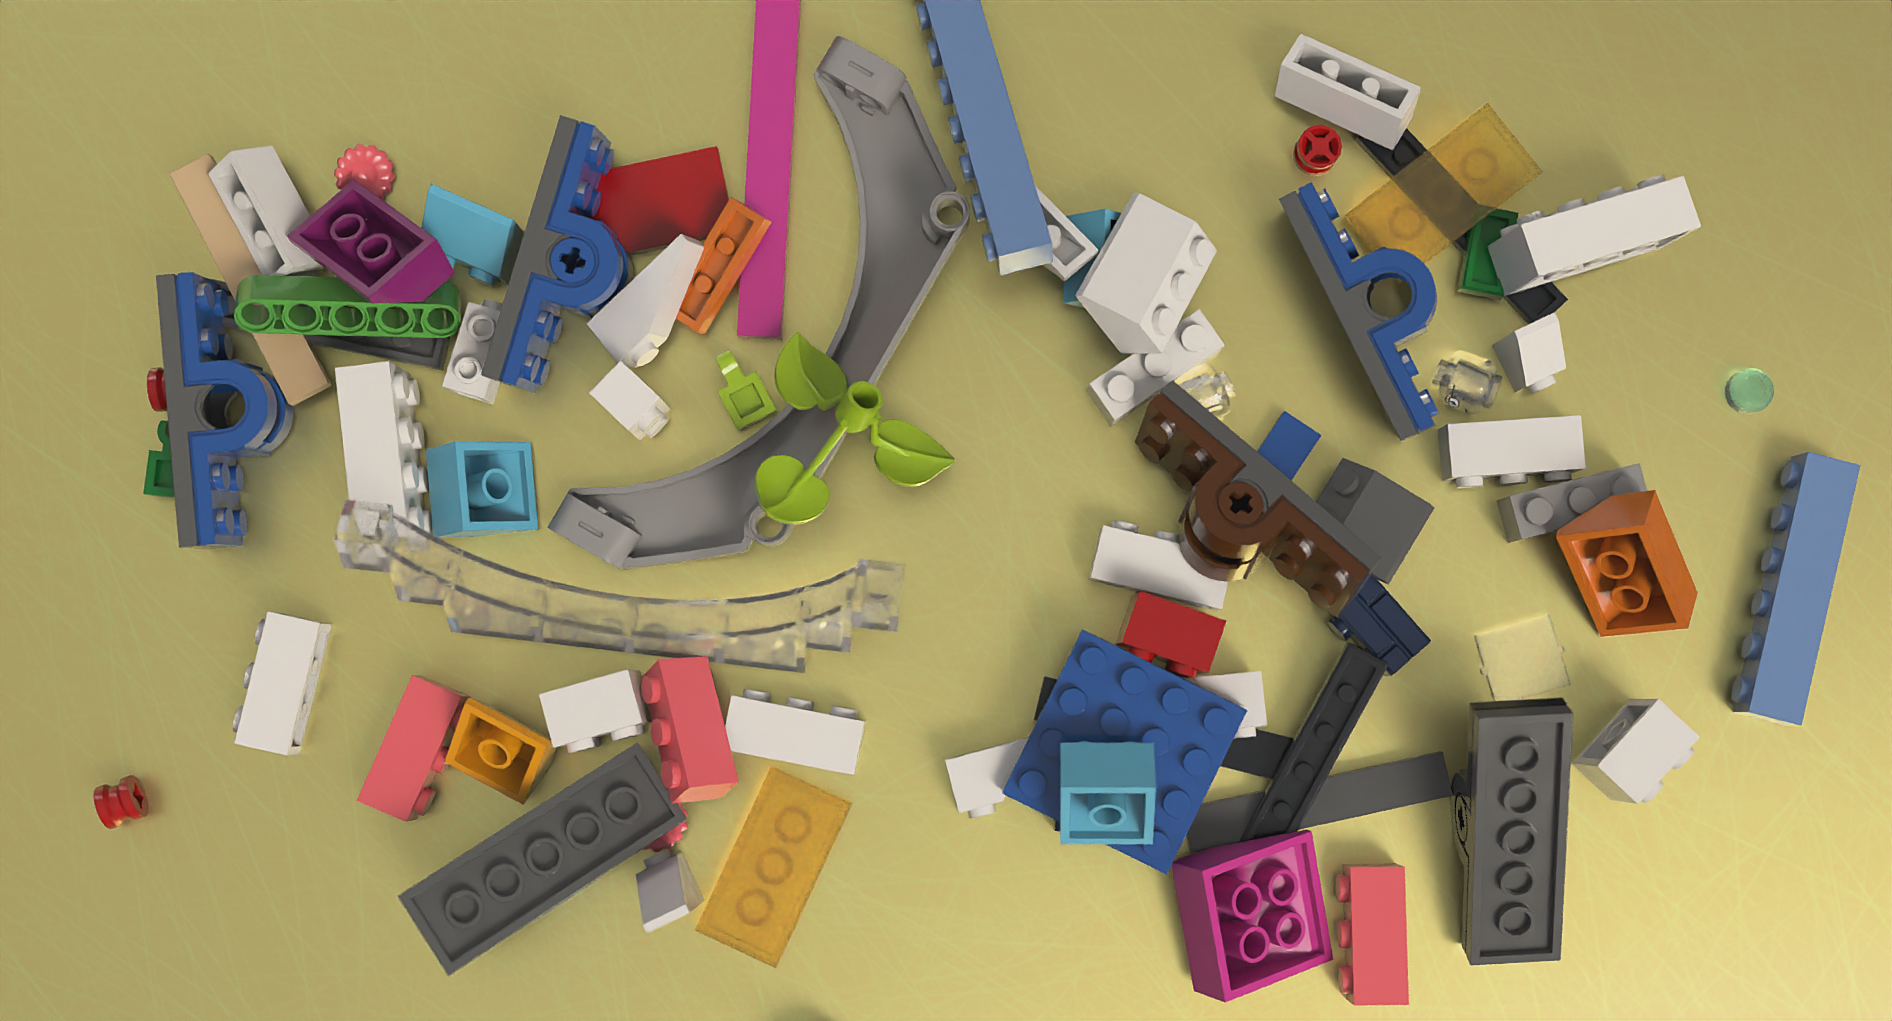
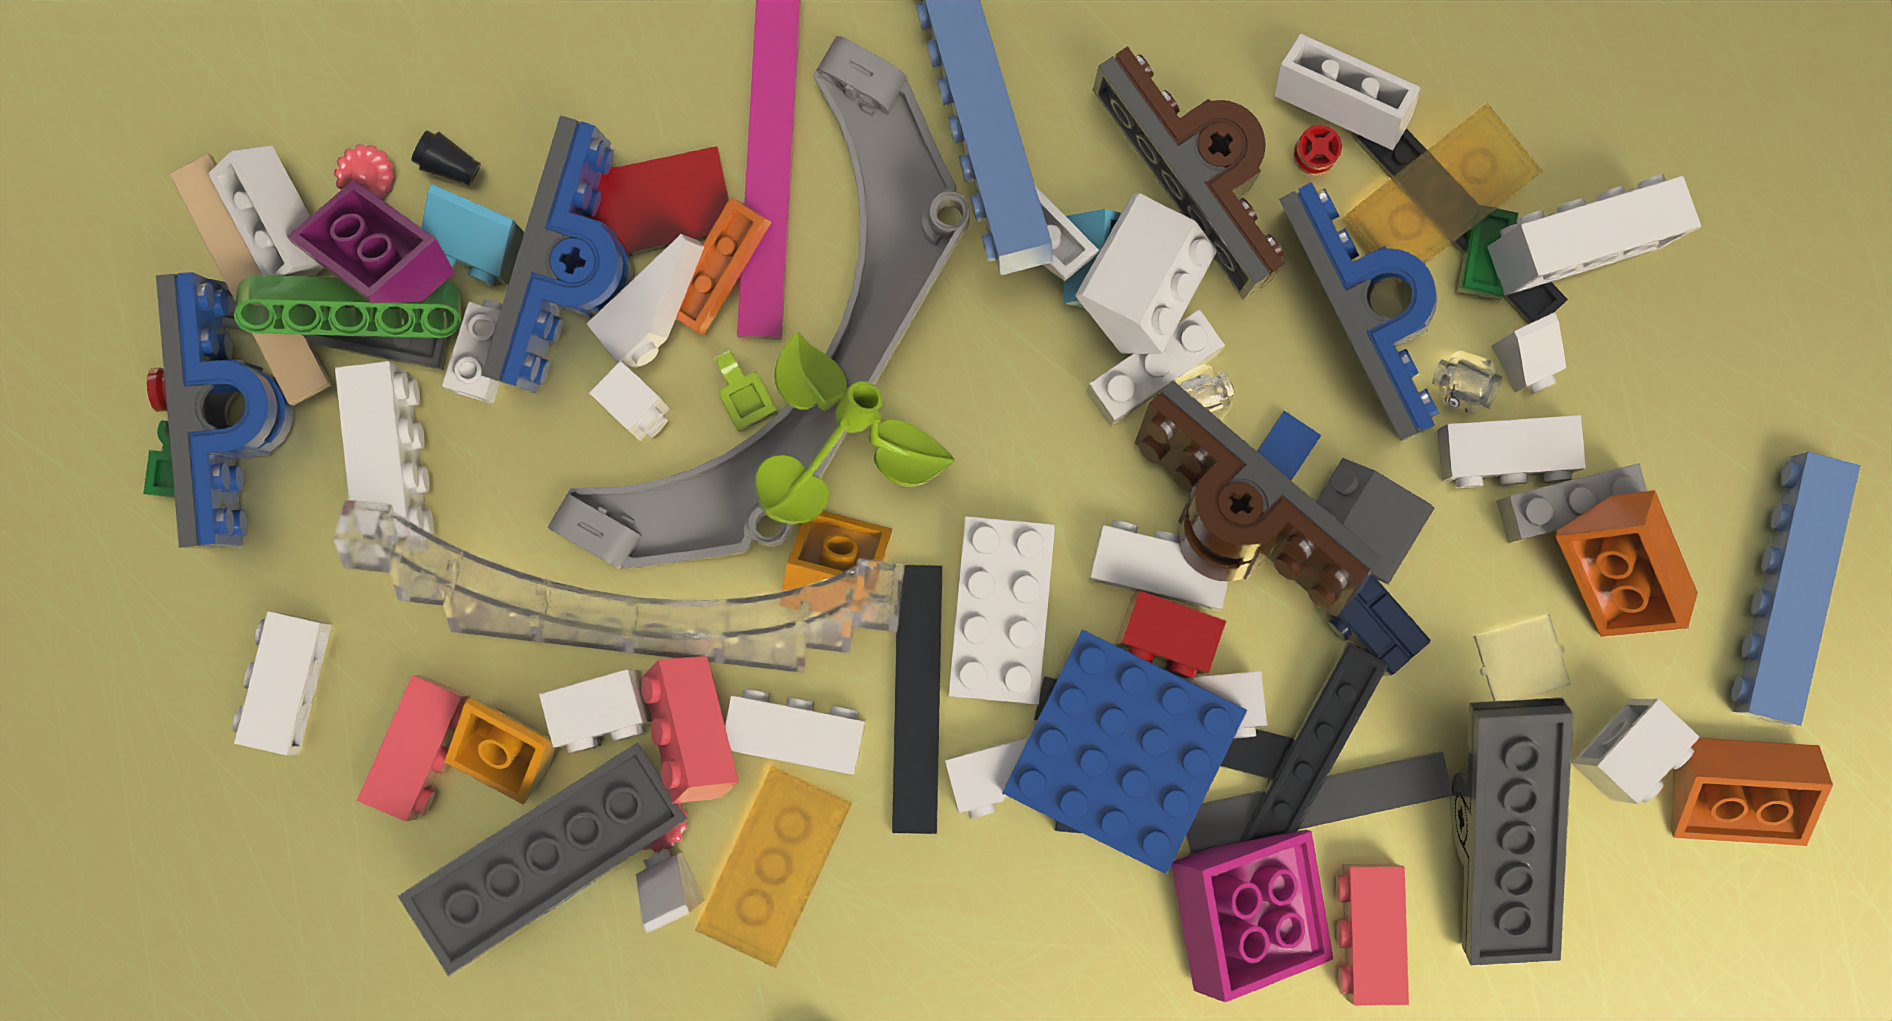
(120, 802): red wheel -> none
(444, 159): none -> black cone
(481, 488): medium azure slope -> none
(831, 547): none -> light orange slope
(917, 702): none -> black tile
(1001, 610): none -> white brick
(1107, 793): medium azure slope -> none
(1199, 162): none -> piece
(1749, 391): clear light blue tile -> none
(1750, 792): none -> orange slope

